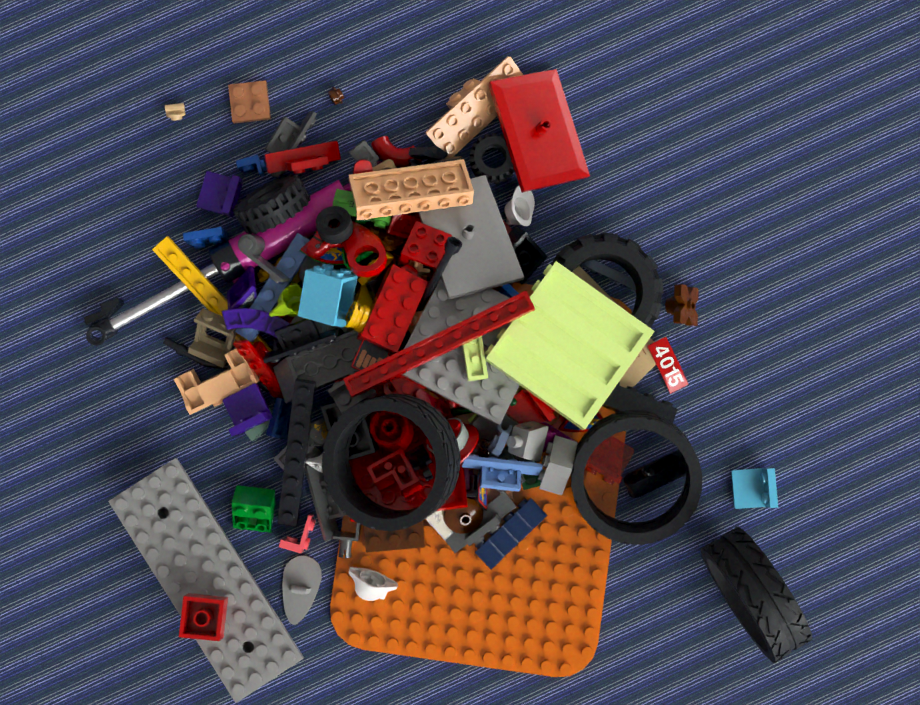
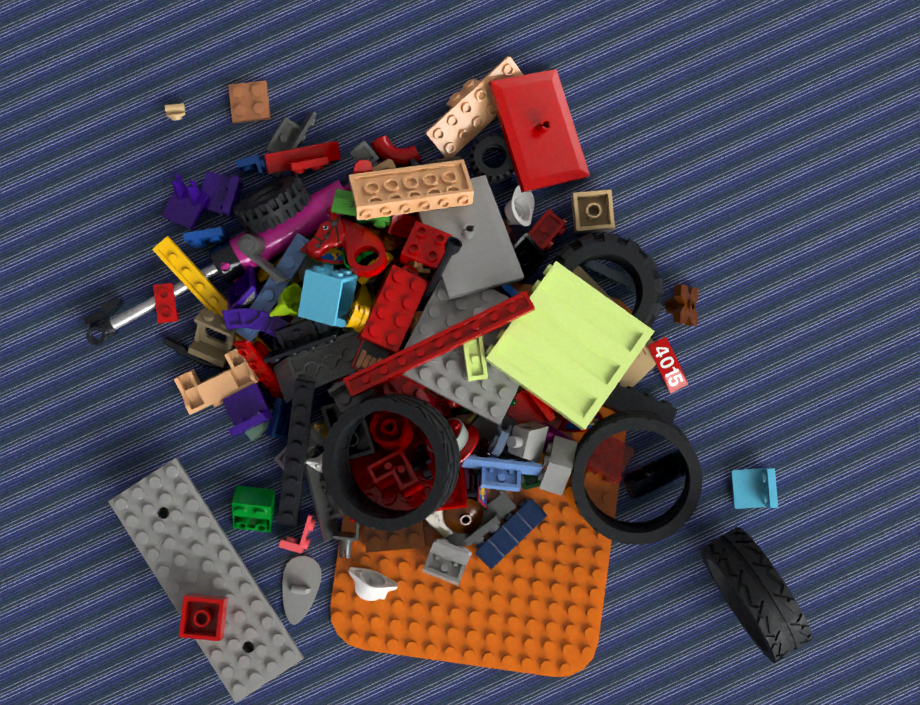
(165, 303): none -> red bracket
(184, 203): none -> dark purple plate
(336, 96): reddish brown plate -> none
(338, 234): black tyre -> none
(427, 153): black slope -> none
(446, 561): none -> light grey bracket
(546, 230): none -> red bracket
(592, 211): none -> tan brick

